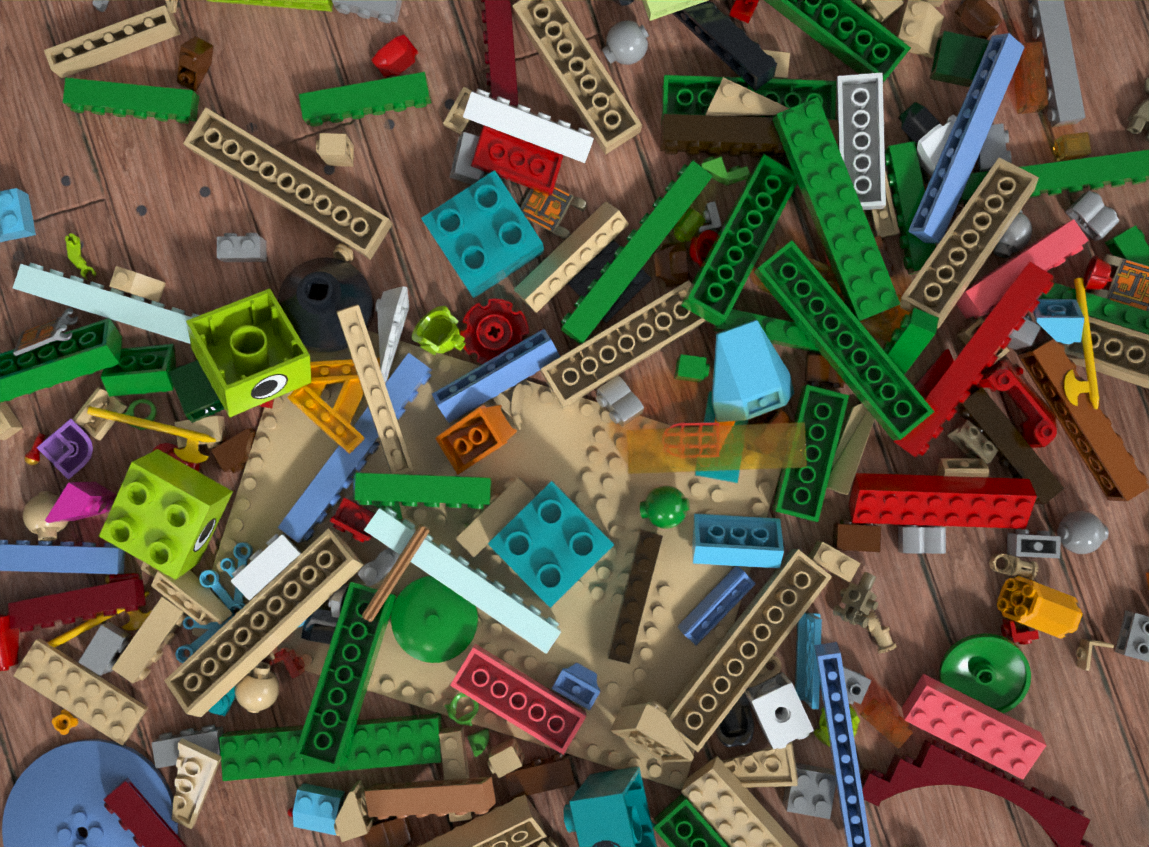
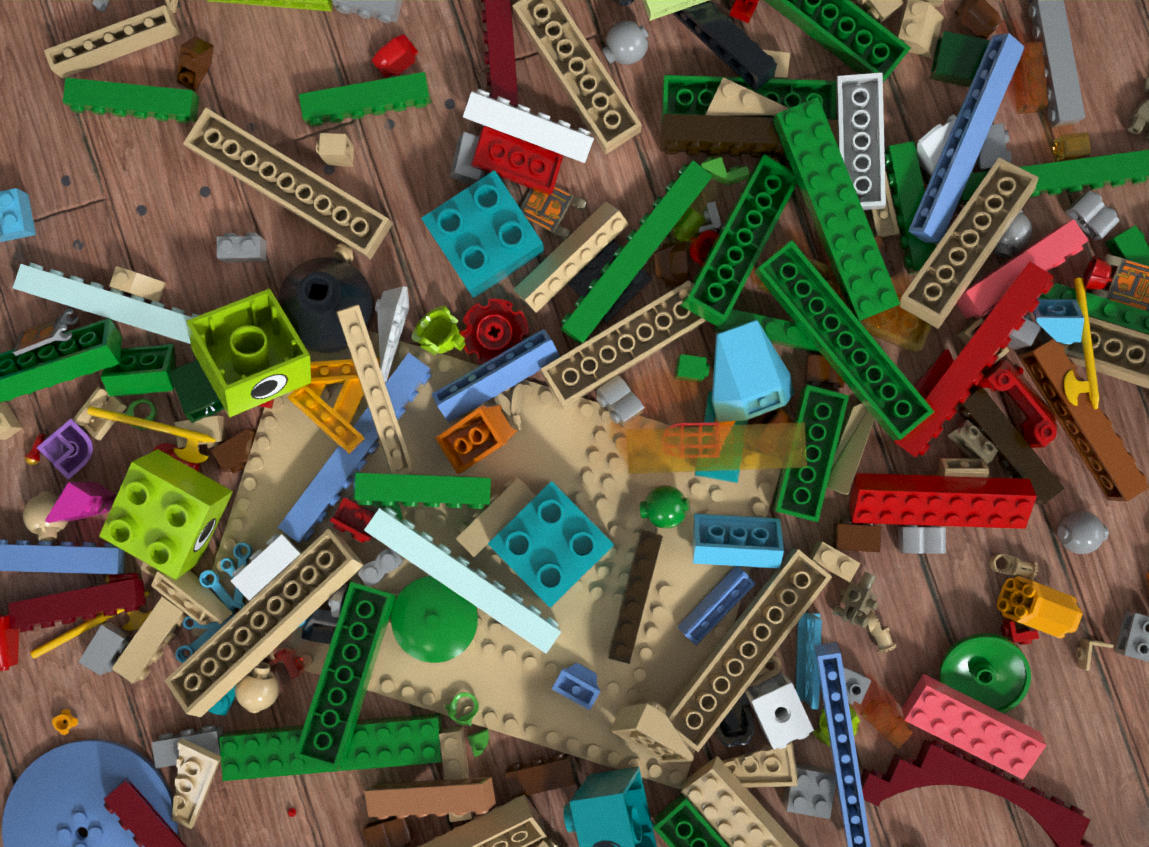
(74, 254): lime arm -> none
(80, 691): tan plate -> none
(317, 808): medium azure slope -> none
(353, 816): tan slope -> none
(395, 573): medium nougat axle -> none
(455, 119): tan plate -> none
(505, 757): tan brick -> none
(519, 699): coral brick -> none
(911, 338): green brick -> none
(917, 121): black slope -> none
(1033, 545): light grey brick -> none

